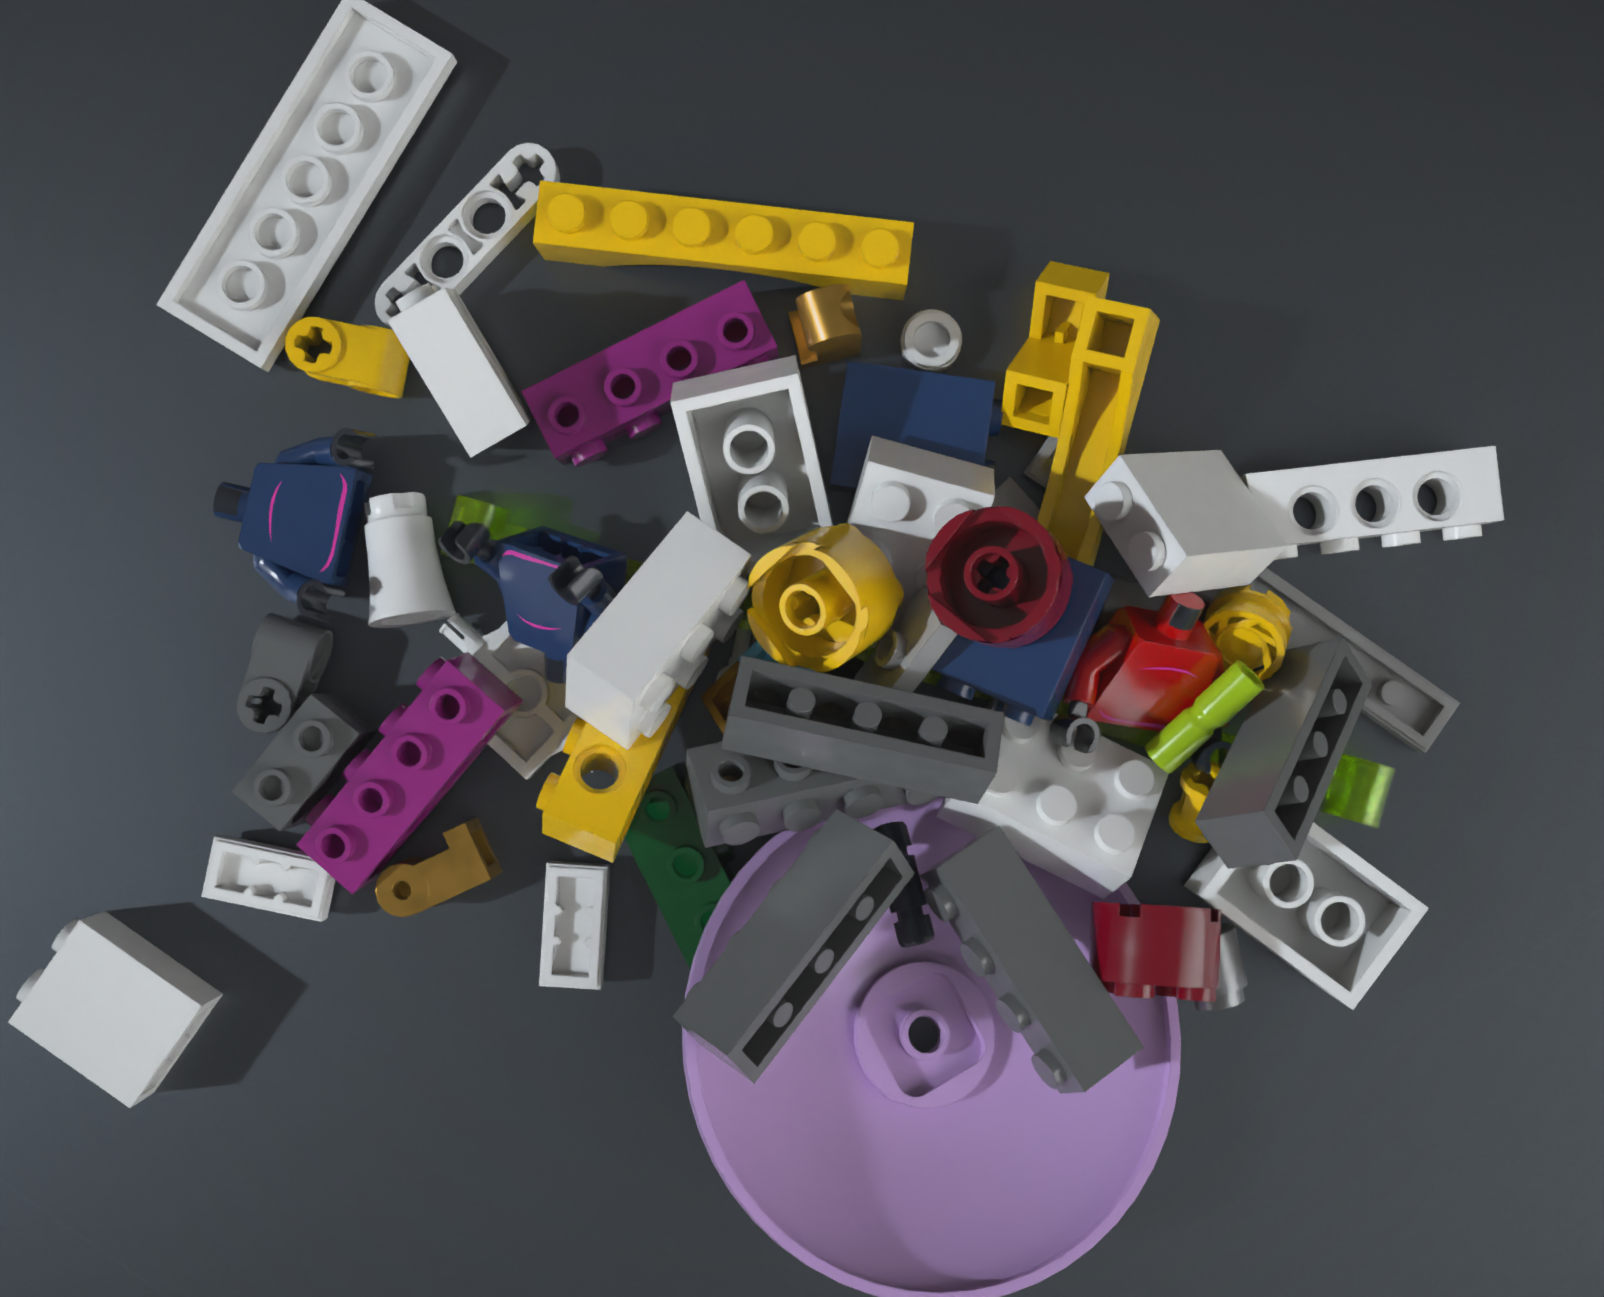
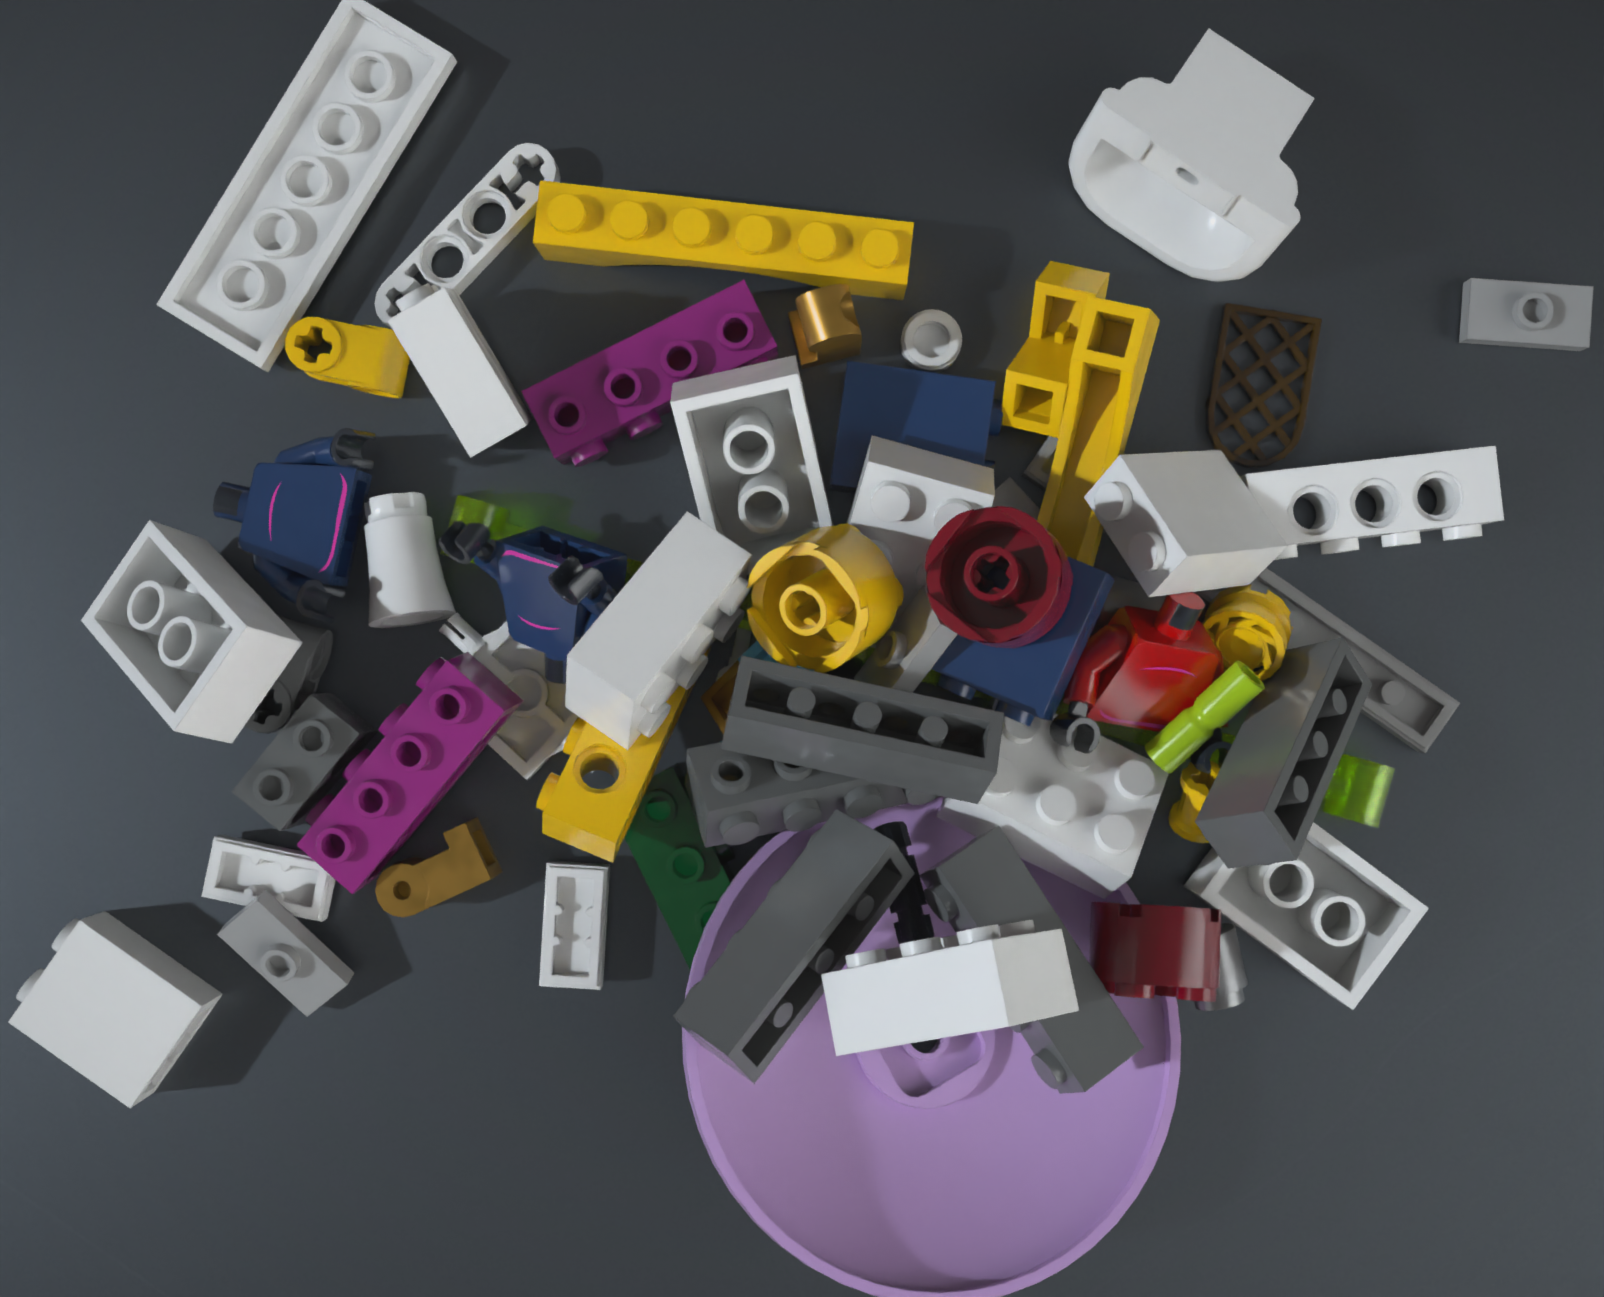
(190, 633): none -> white brick
(286, 953): none -> light grey plate
(949, 987): none -> white brick
(1195, 162): none -> white piece
(1272, 317): none -> dark brown window
(1526, 314): none -> light grey plate

